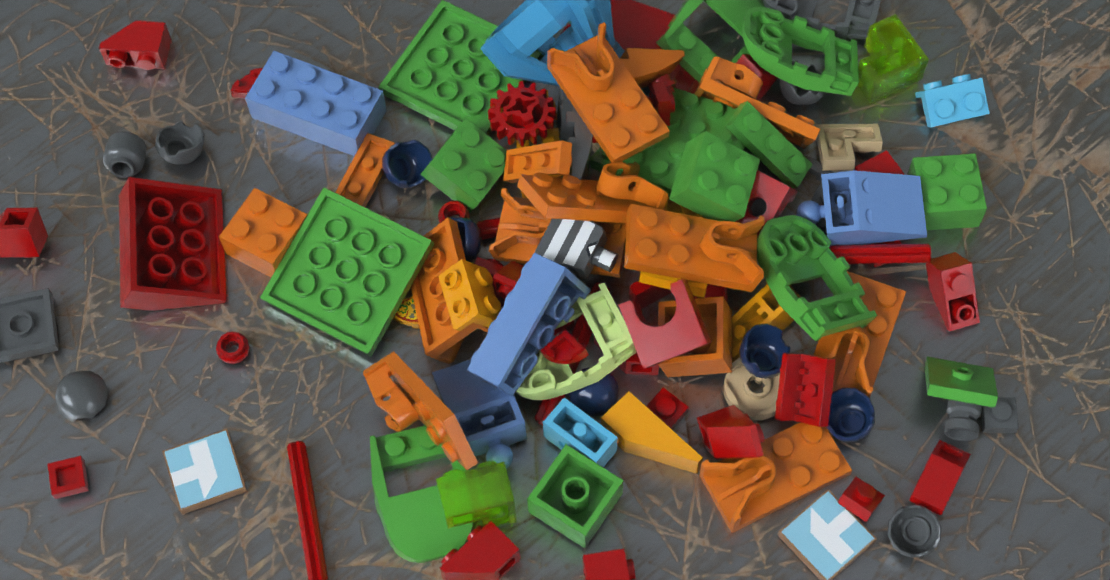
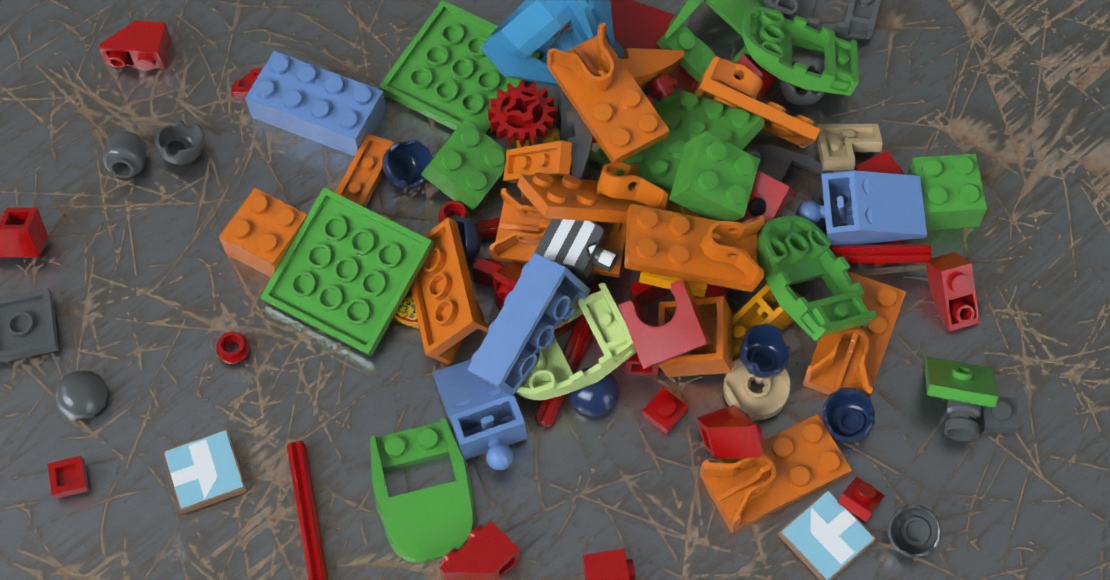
(170, 245): red slope -> none
(415, 401): orange plate -> none
(469, 295): light orange bracket -> none
(477, 495): clear neon green brick -> none
(564, 349): red tile -> none
(575, 496): bright green brick -> none
(578, 430): medium azure brick -> none
(648, 436): light orange slope -> none
(662, 101): red plate -> none
(768, 145): bright green plate -> none
(805, 389): red bracket -> none
(893, 59): clear neon green brick -> none
(940, 477): red slope -> none
(954, 101): medium azure bracket -> none

